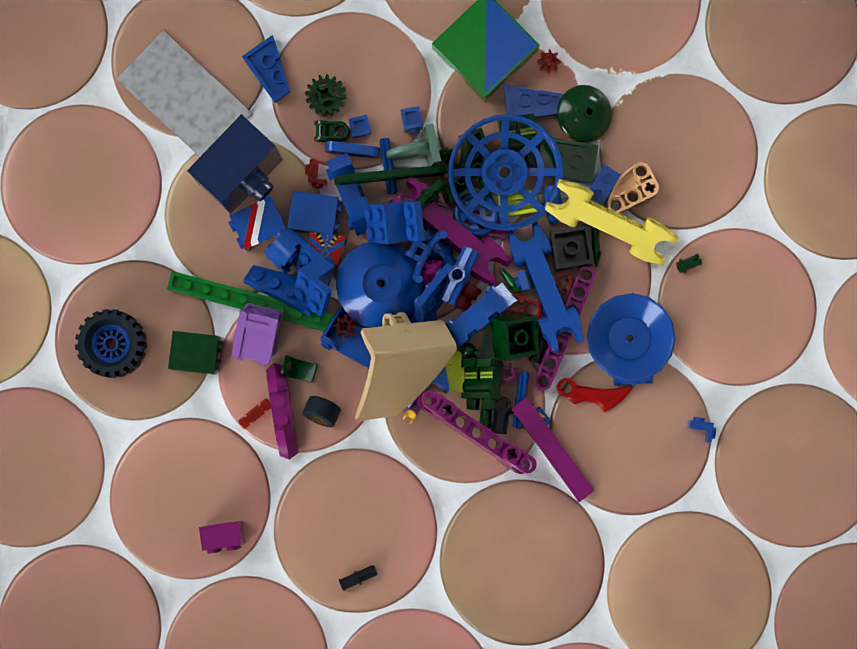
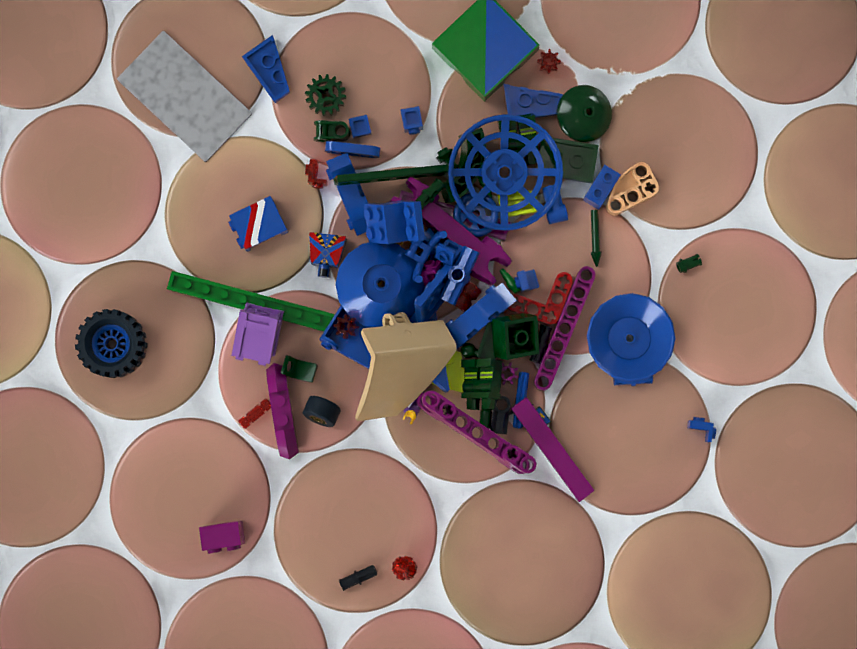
(195, 352): dark green brick -> none
(237, 165): dark blue brick -> none
(276, 285): blue wing -> none
(285, 249): blue brick -> none
(313, 279): blue bracket -> none
(314, 213): blue brick -> none
(387, 164): blue axle -> none
(404, 568): none -> clear red gear
(426, 148): sand green tile -> none
(448, 252): none -> blue bracket
(556, 318): blue piece -> none
(571, 248): black brick -> none
(582, 208): light yellow piece -> none
(604, 398): red piece -> none

